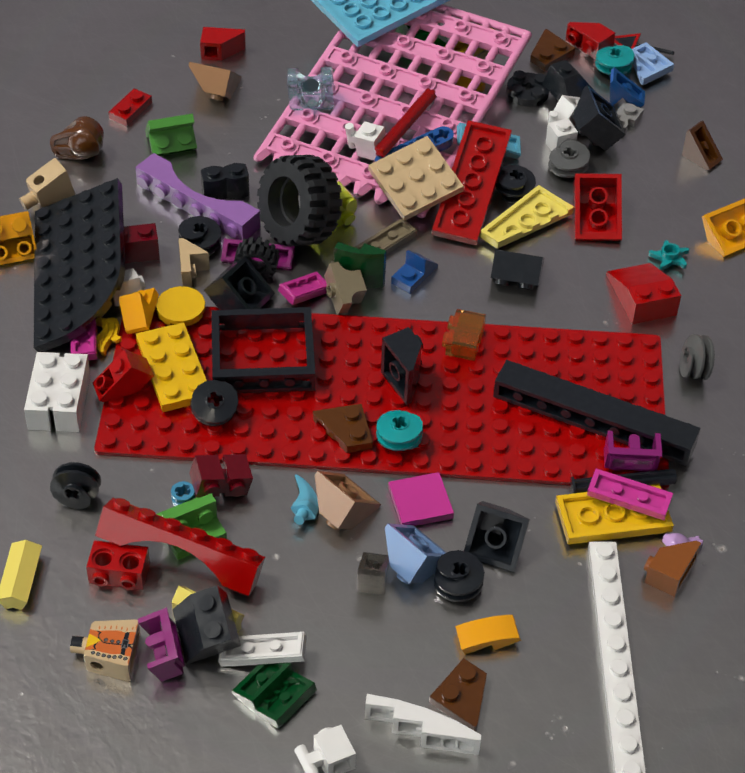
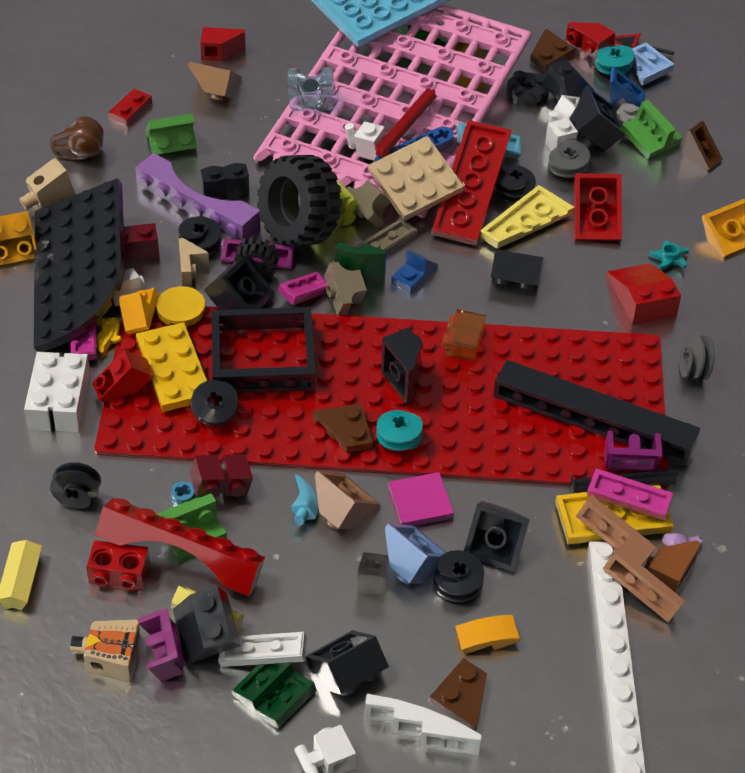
(348, 662): none -> black slope
(370, 202): none -> dark tan brick
(629, 557): none -> nougat bracket
(651, 131): none -> bright green bracket

